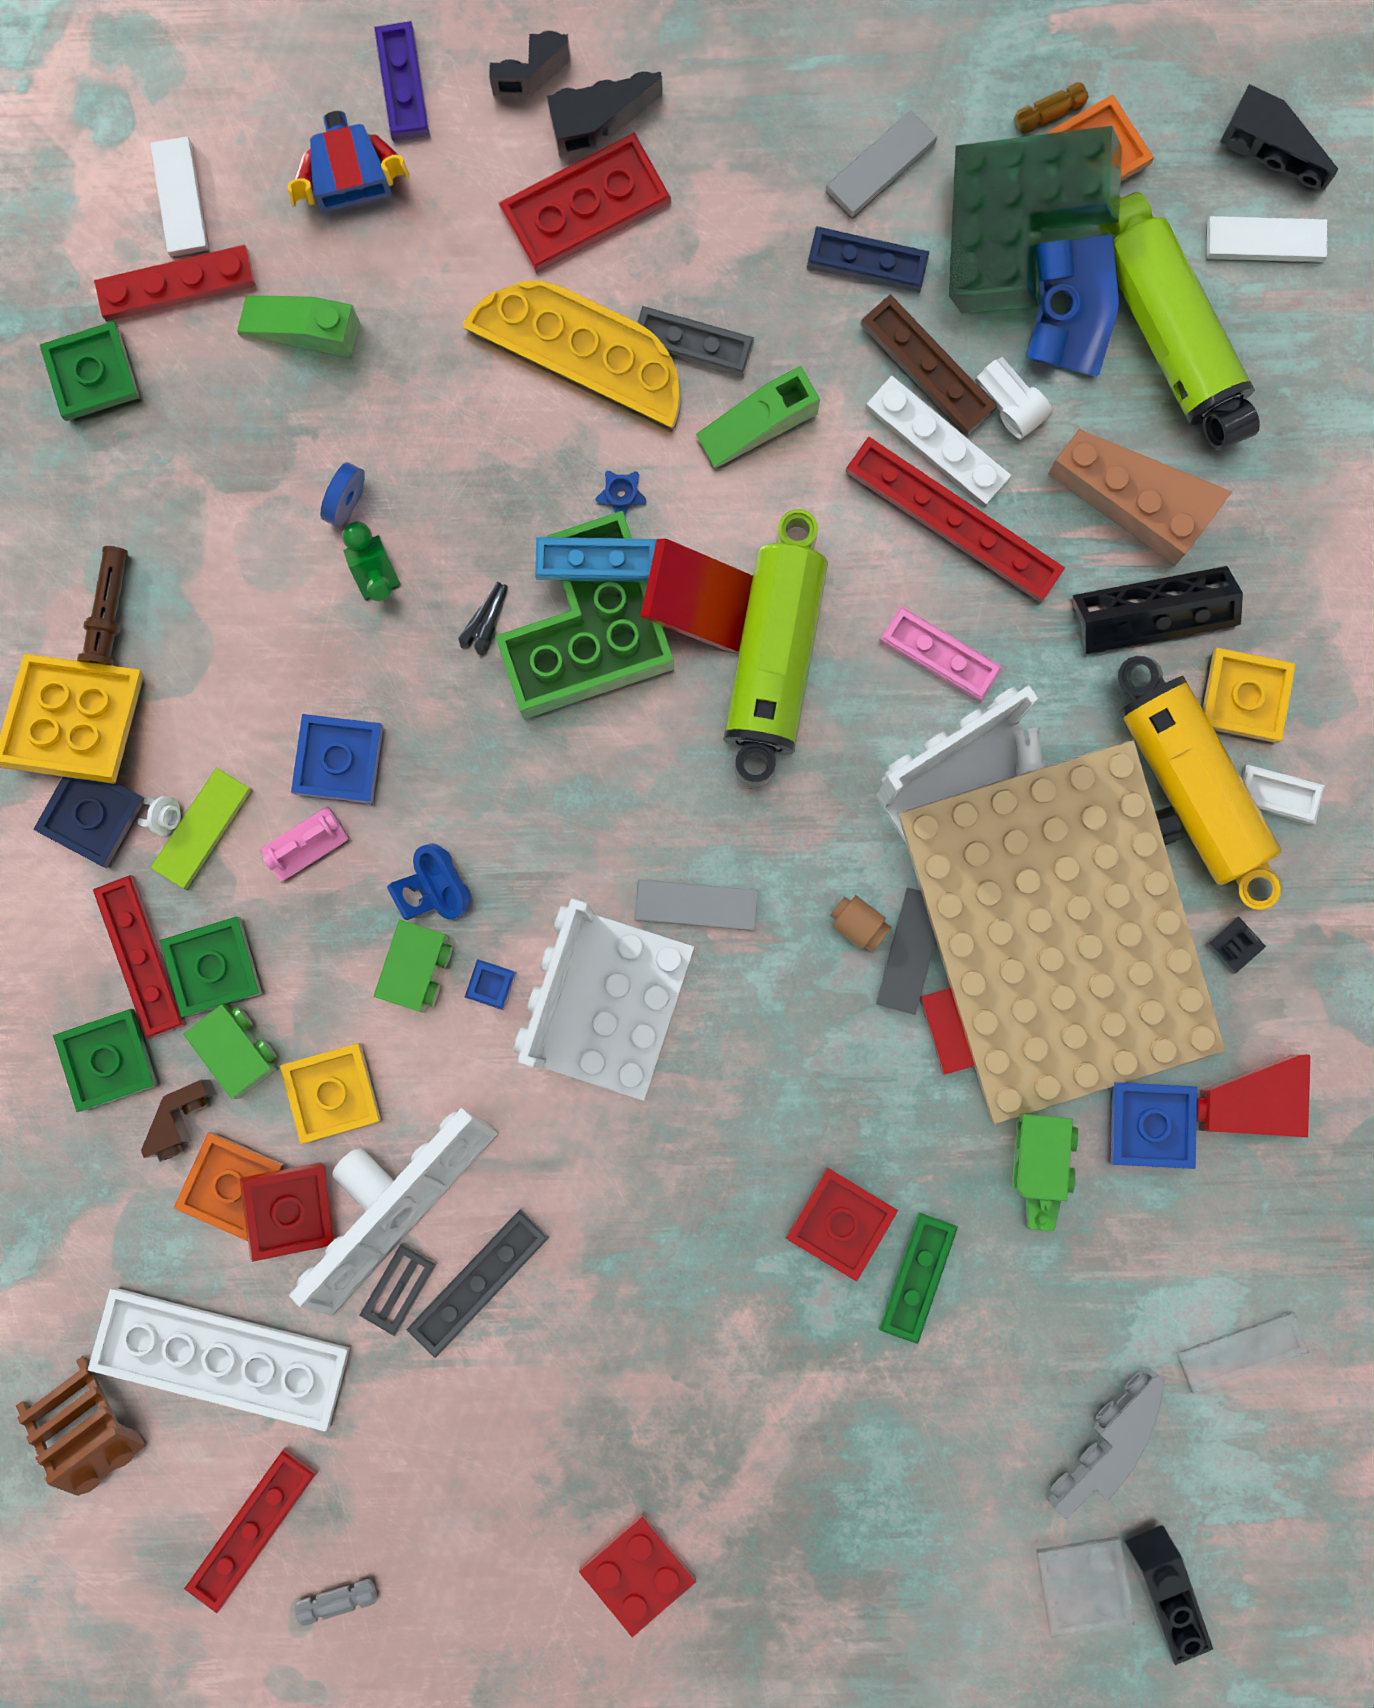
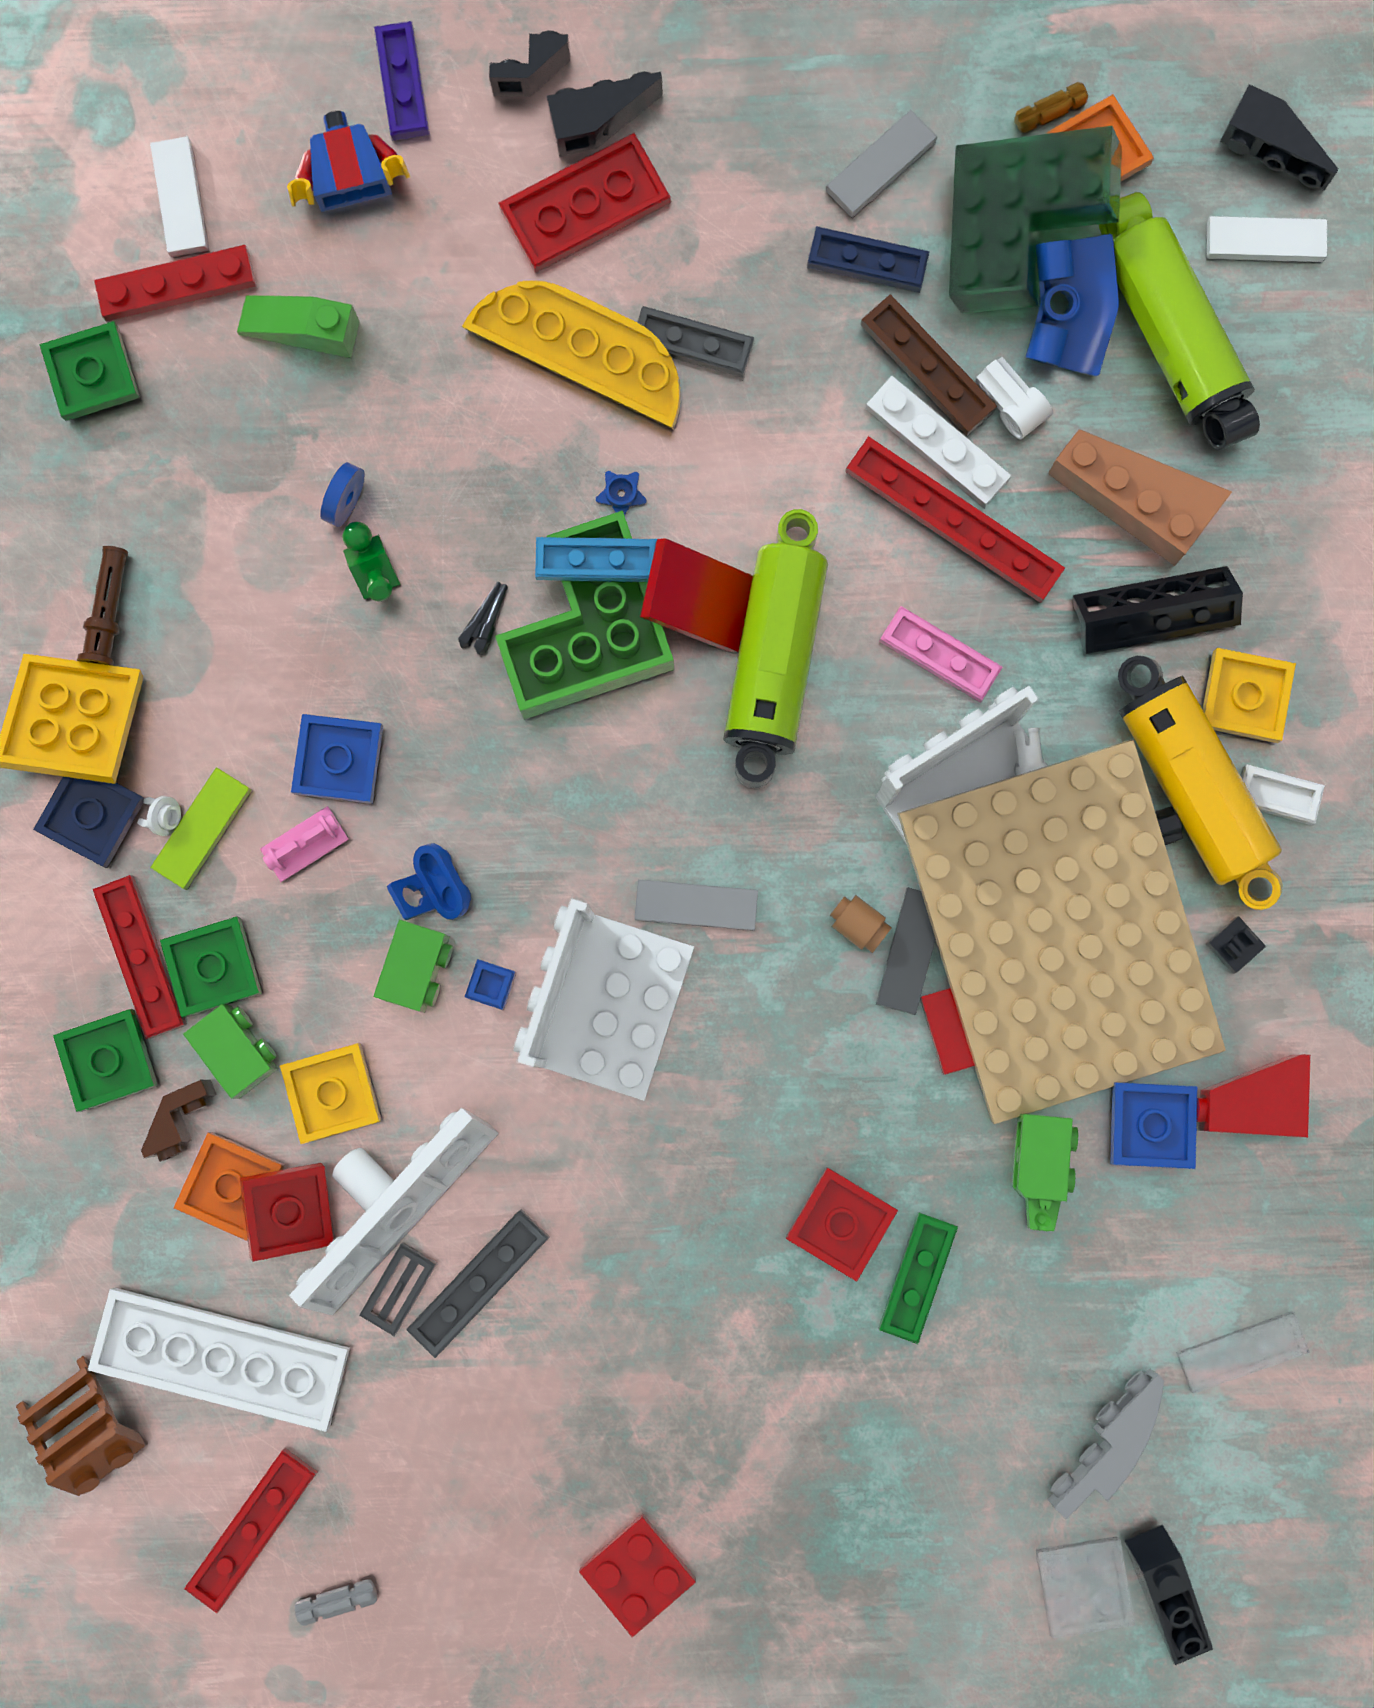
(760, 417): bright green slope -> none

